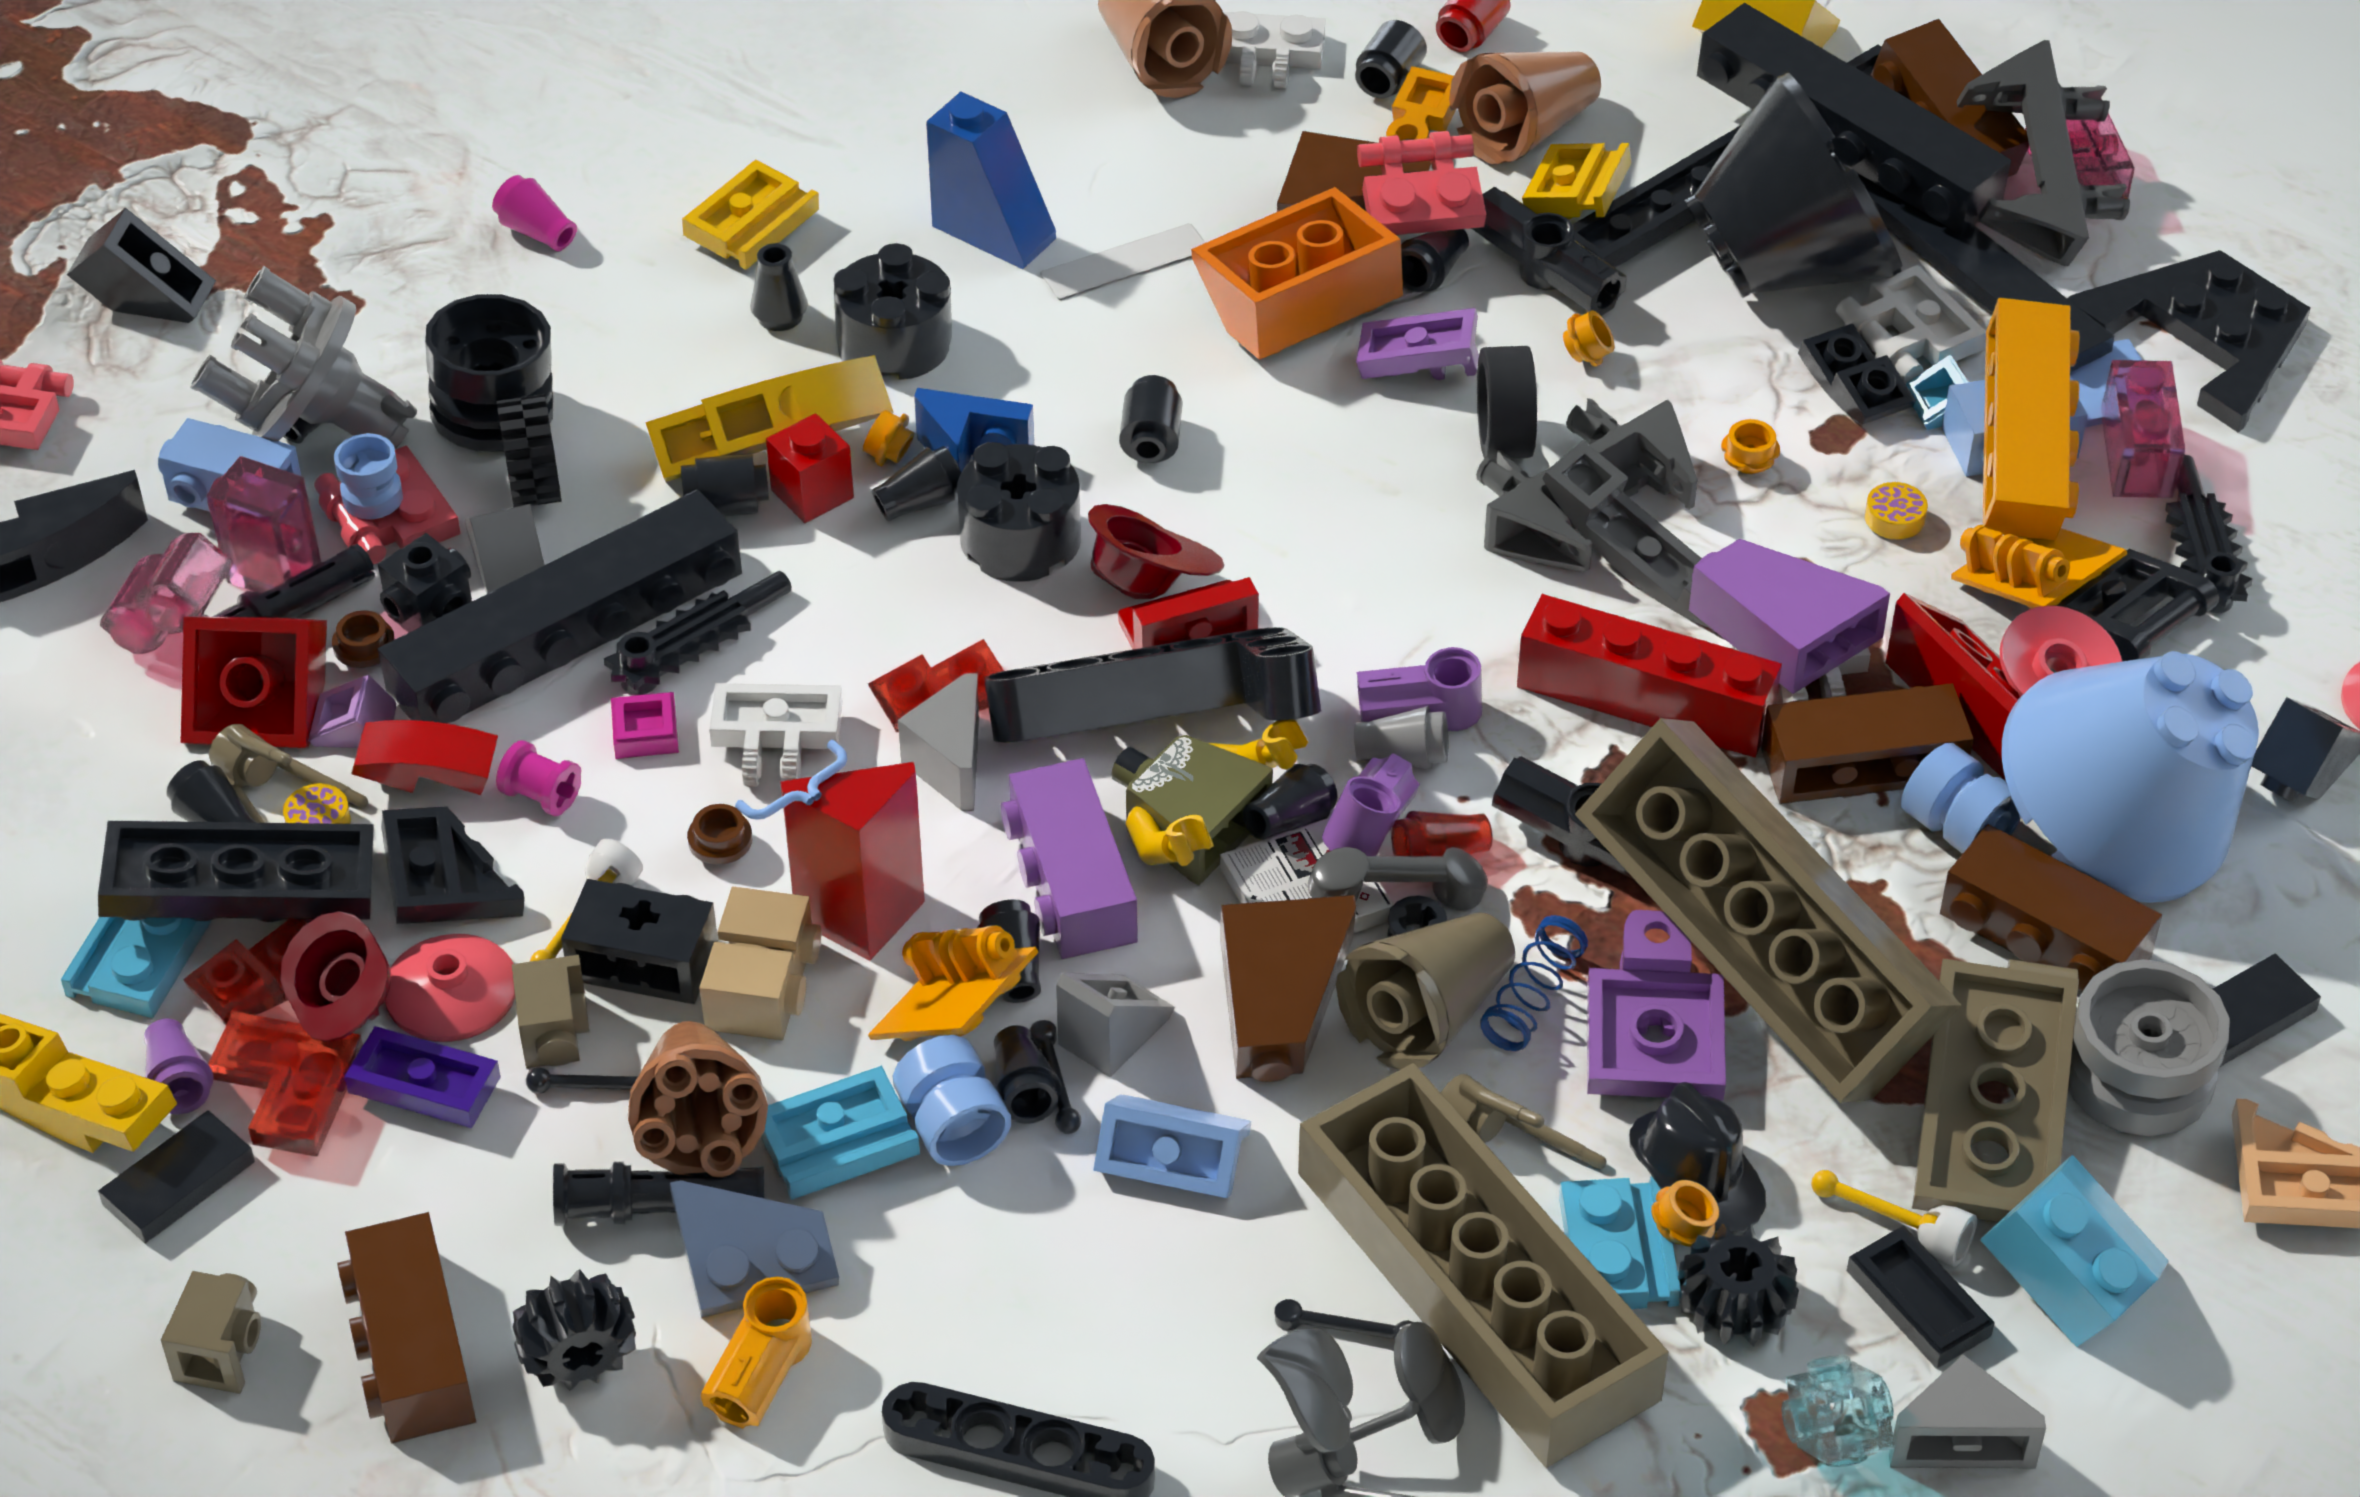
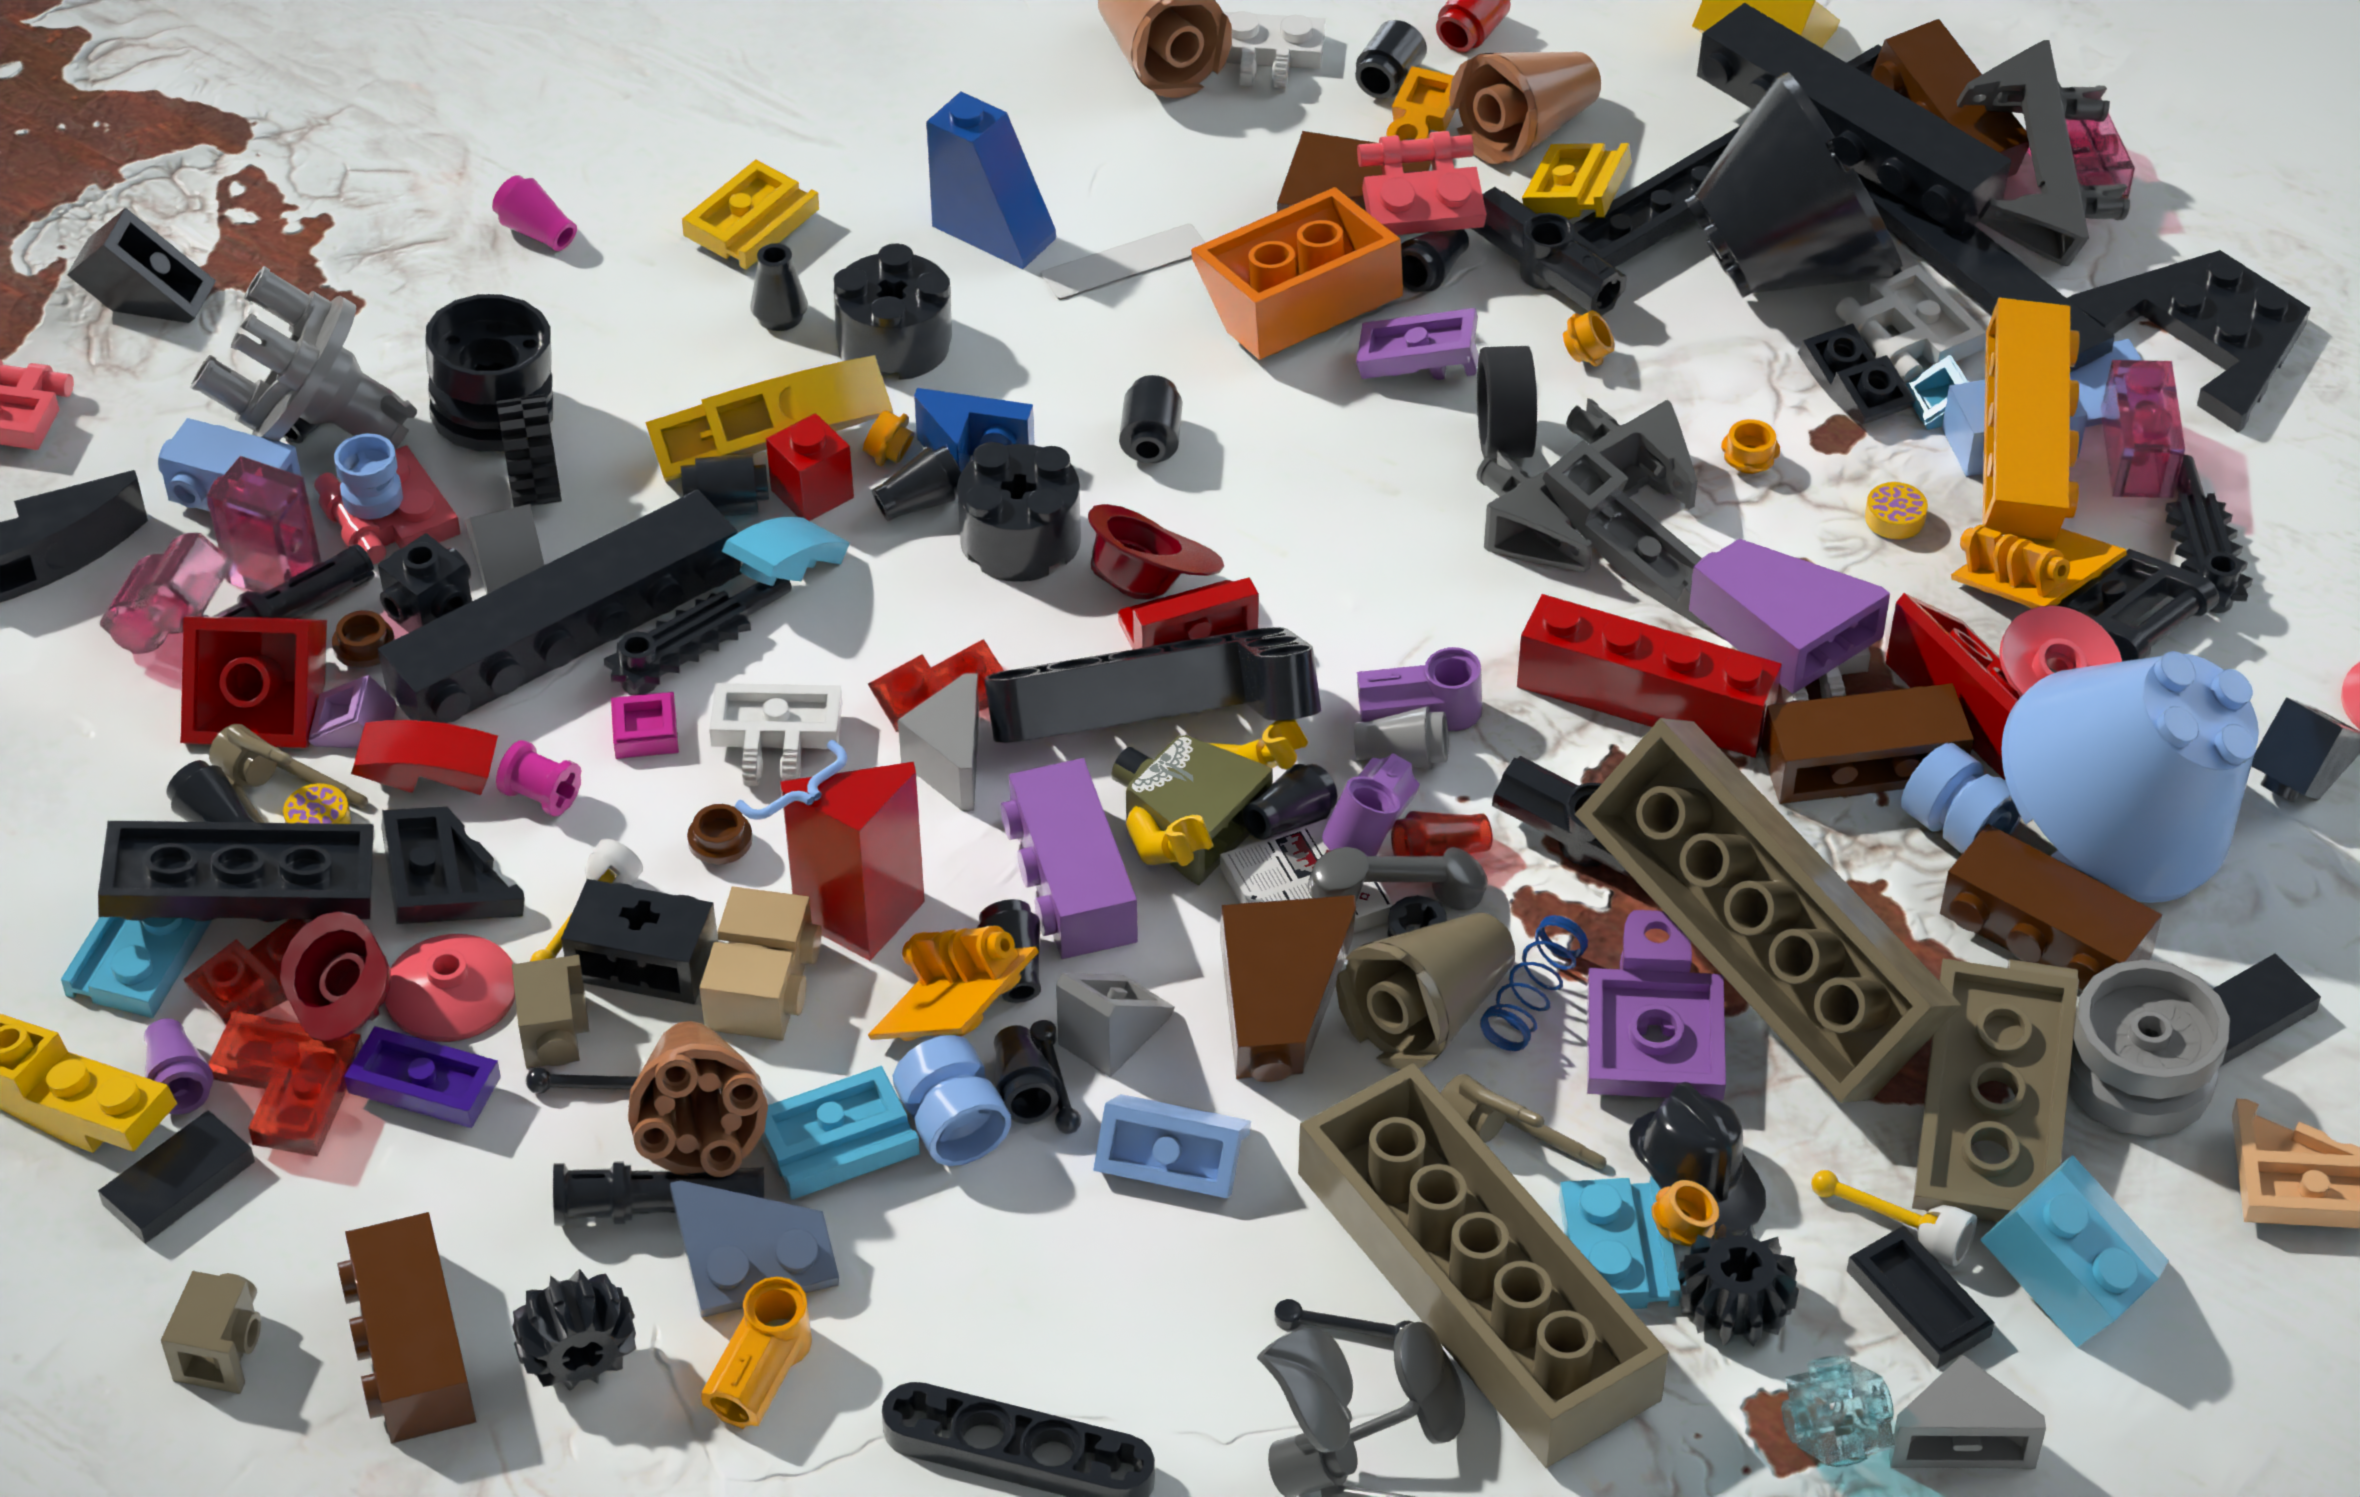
(784, 549): none -> medium azure slope

